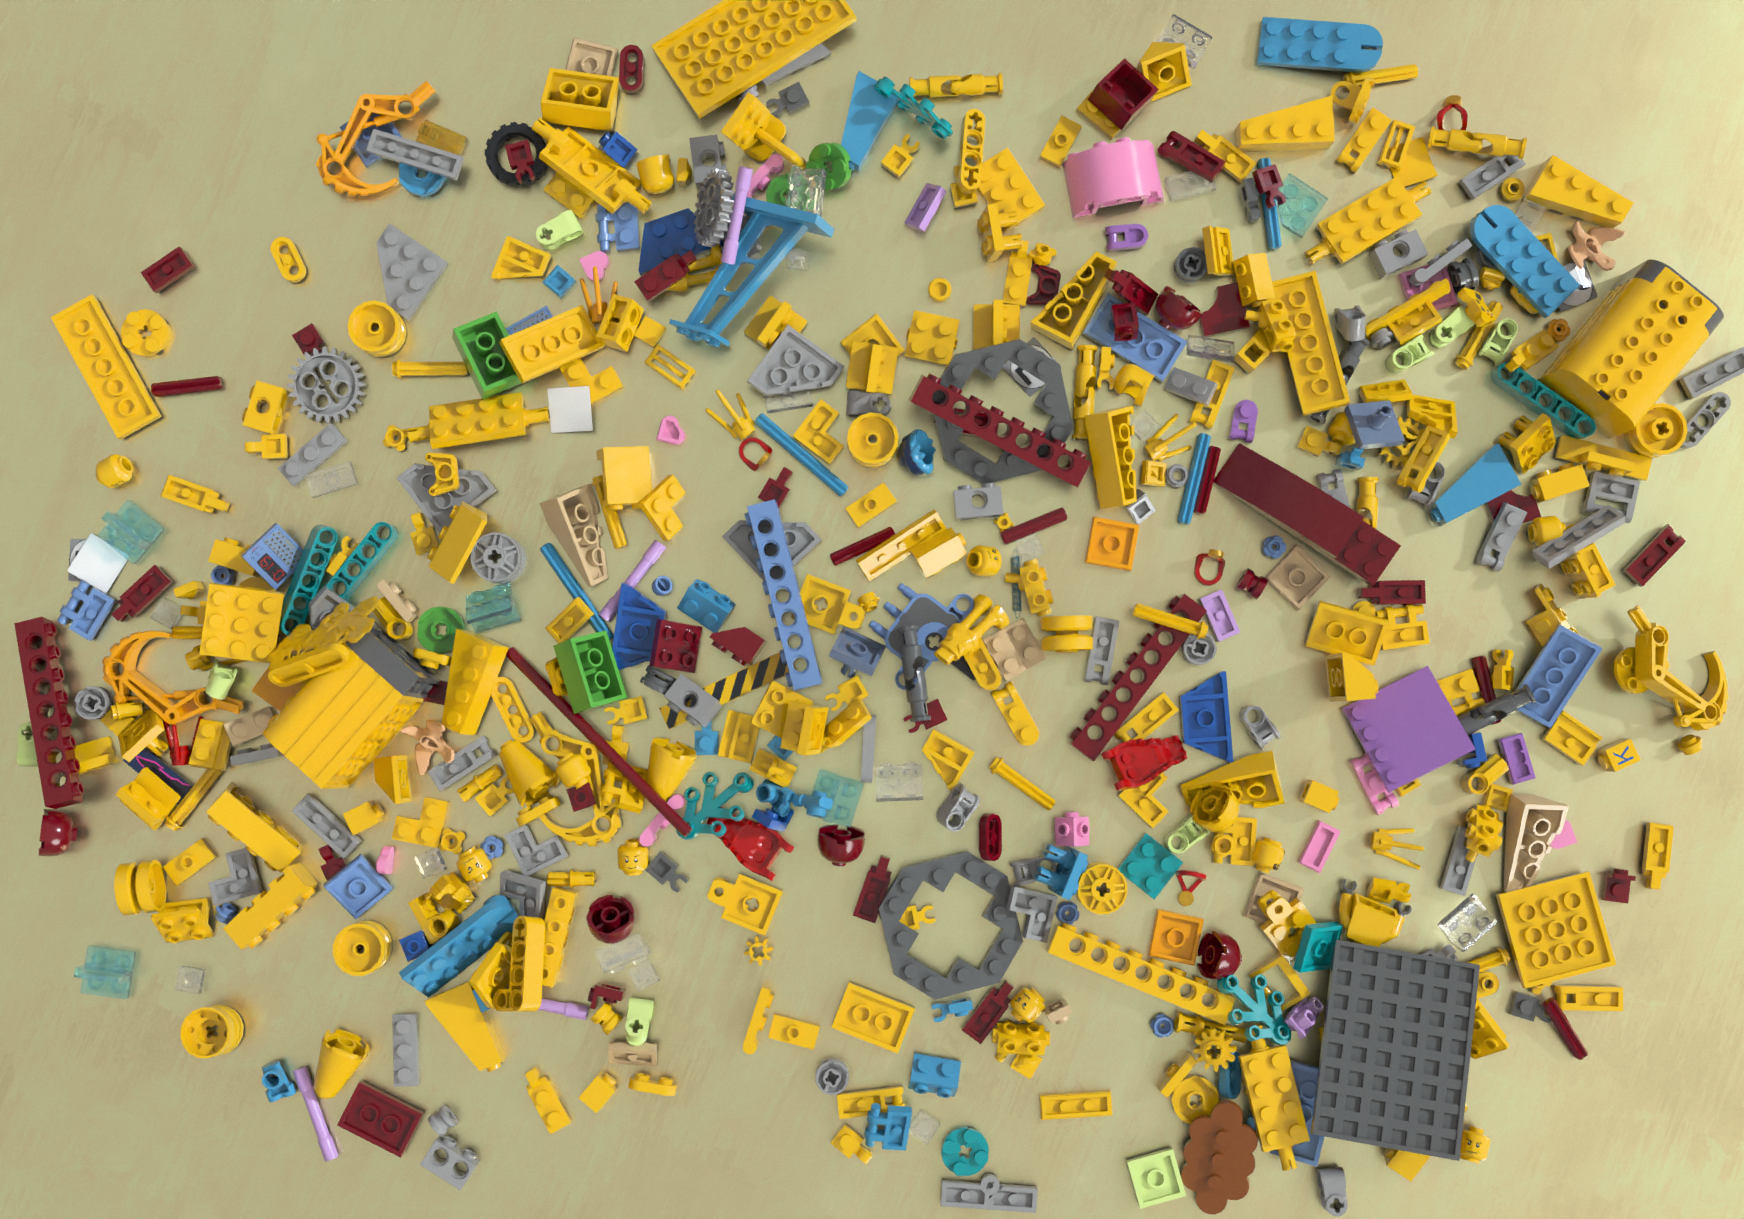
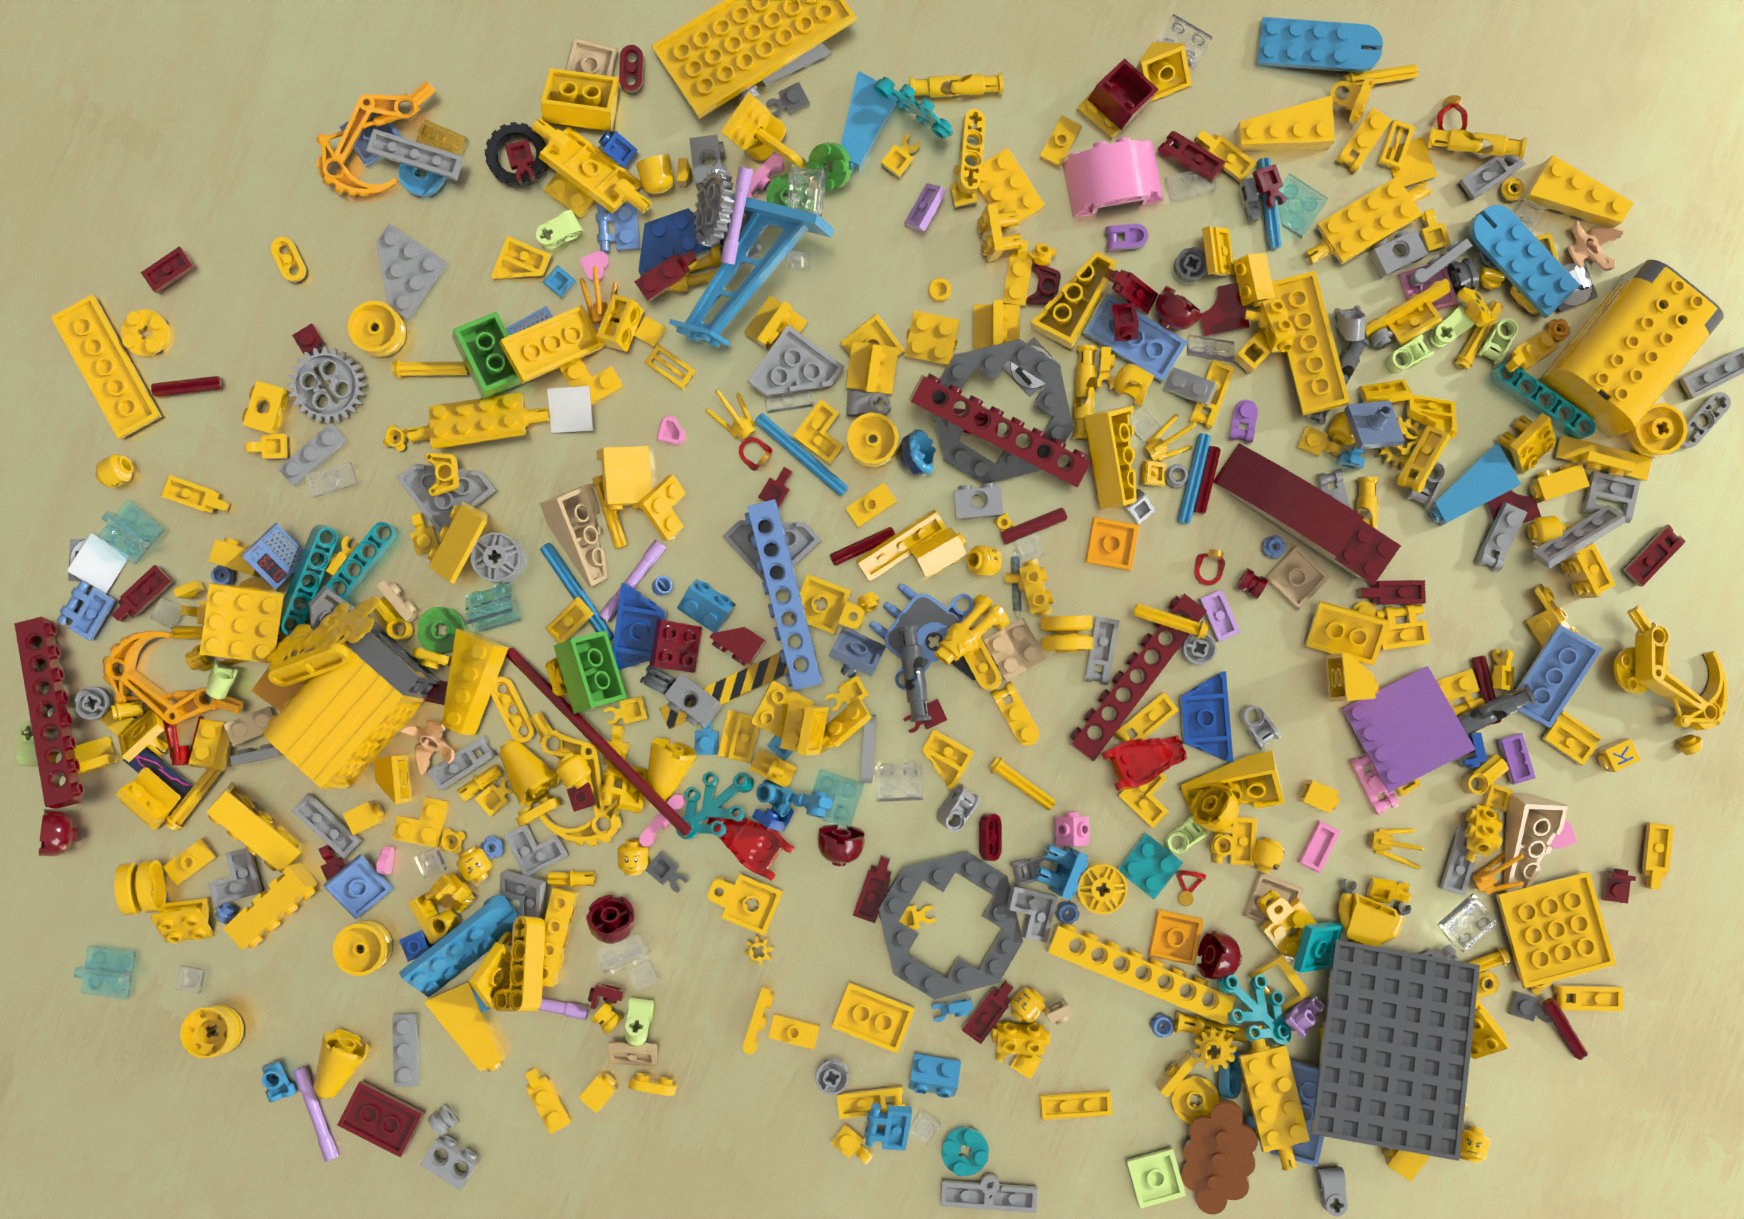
(1434, 235): none -> yellow plate
(1485, 878): none -> light orange plant

